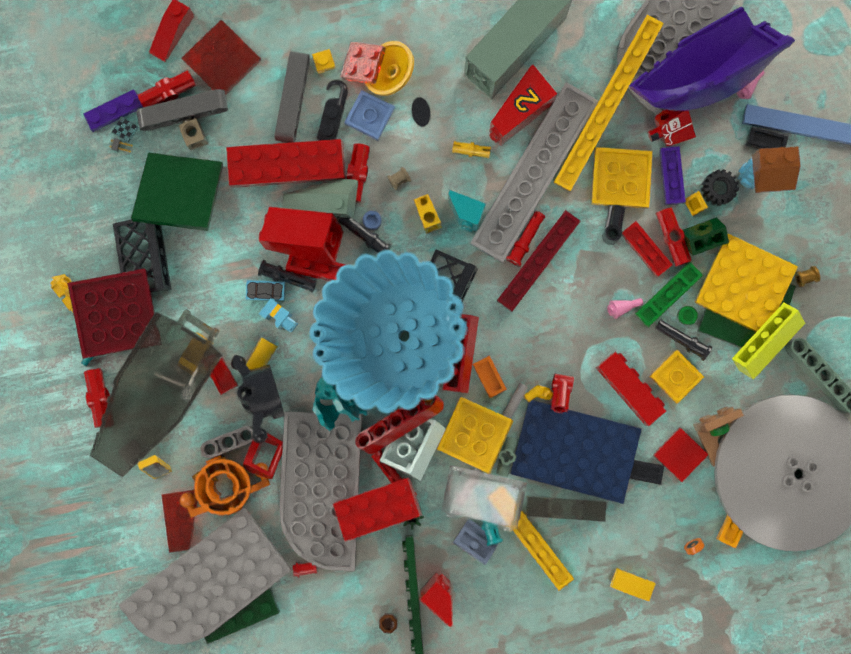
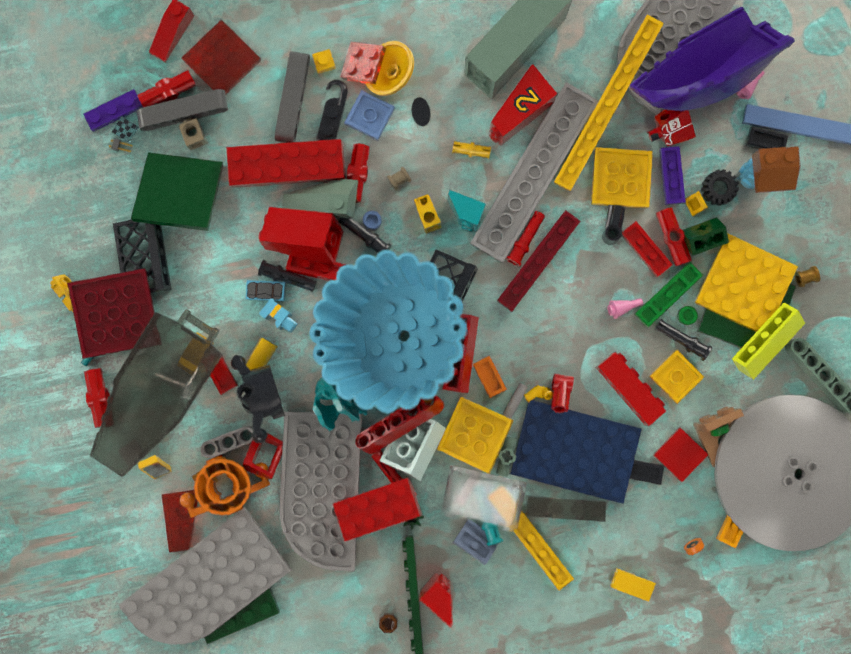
(304, 569): red pin -> none

